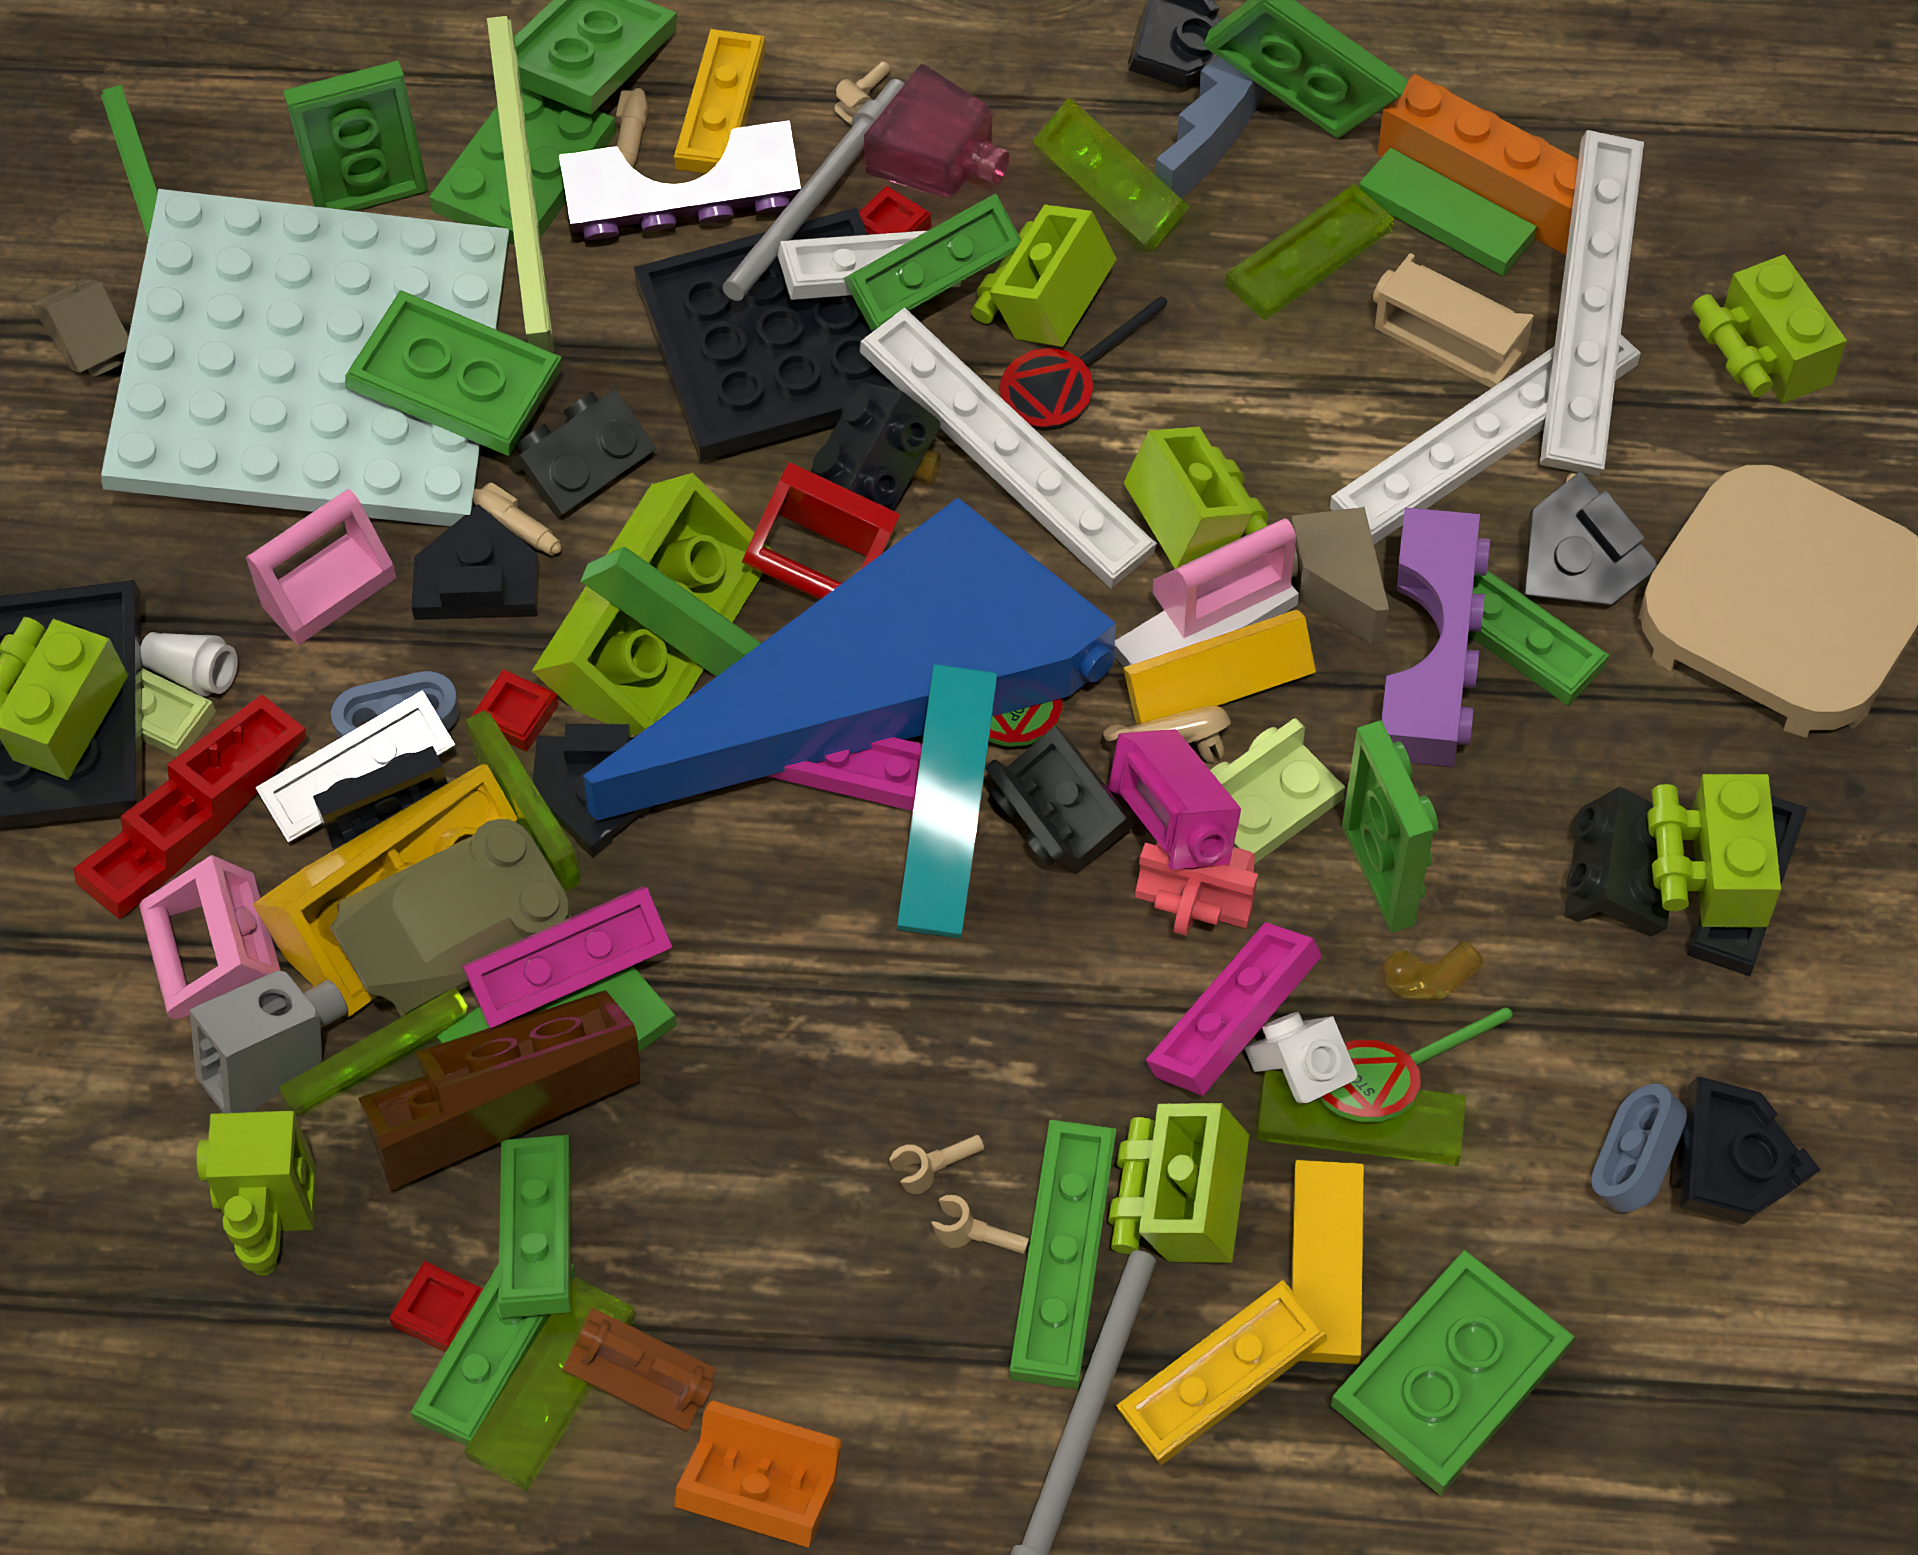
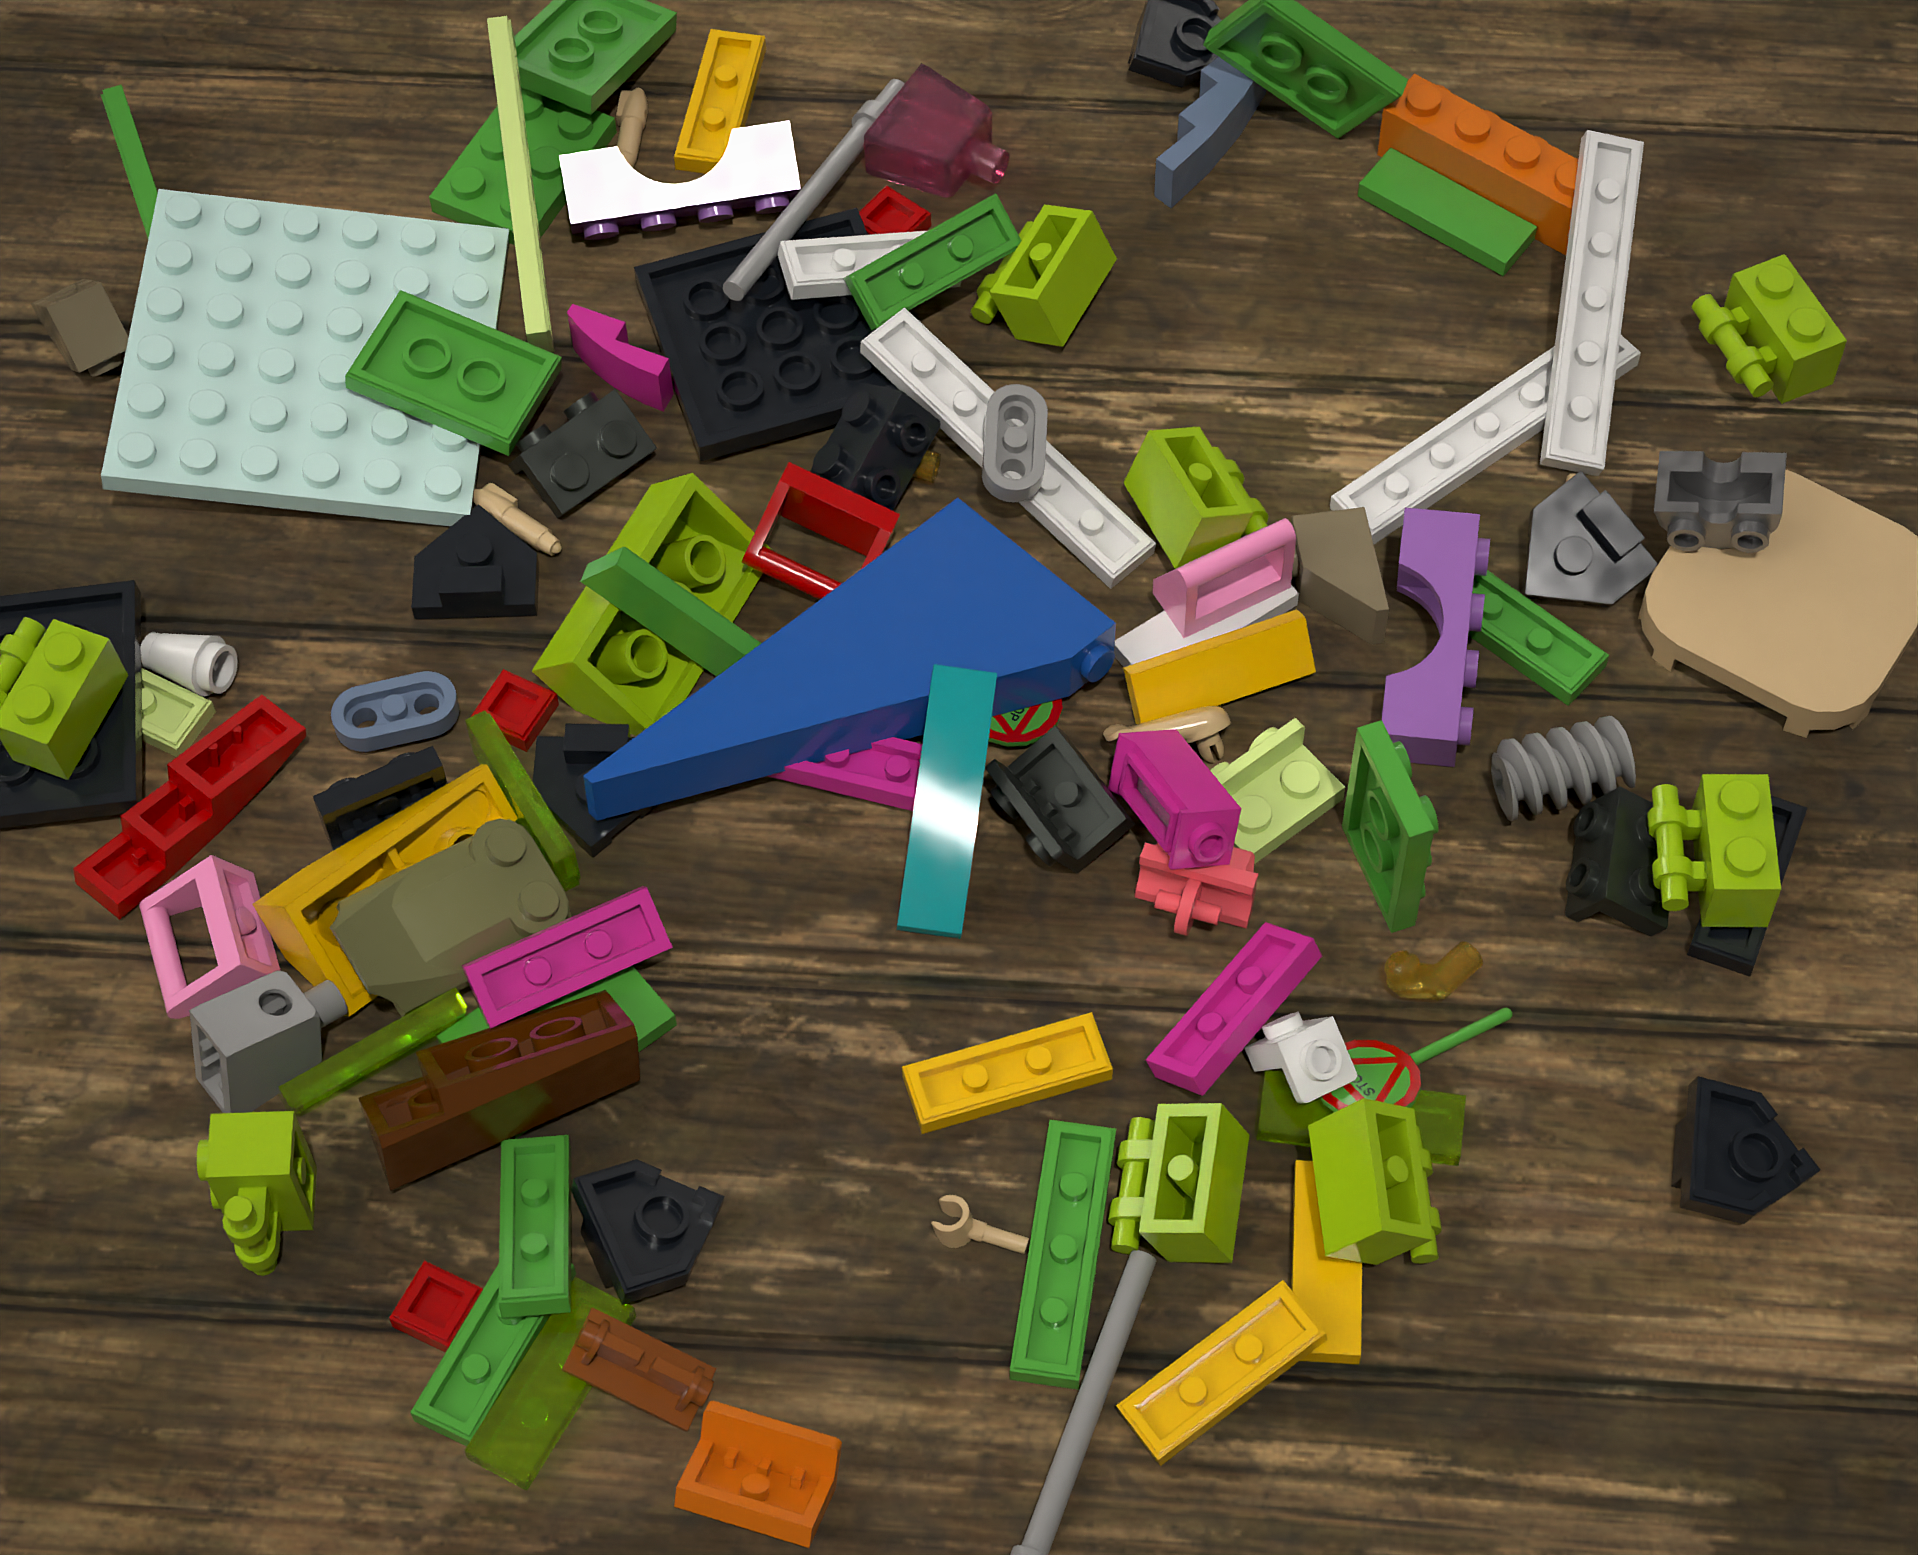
(328, 581): bright pink tile -> none
(357, 138): bright green tile -> none
(399, 730): white tile -> none
(606, 350): none -> dark pink slope
(643, 1227): none -> black plate
(856, 94): tan hand -> none
(931, 1161): tan hand -> none
(1007, 1073): none -> yellow tile
(1014, 447): none -> light grey plate
(1054, 385): piece -> none
(1111, 174): clear neon green plate -> none
(1309, 252): clear neon green tile -> none
(1374, 1184): none -> lime brick
(1451, 322): tan window -> none
(1452, 1372): bright green plate -> none
(1562, 763): none -> light grey piece
(1639, 1148): sand blue plate -> none
(1719, 502): none -> flat silver cylinder

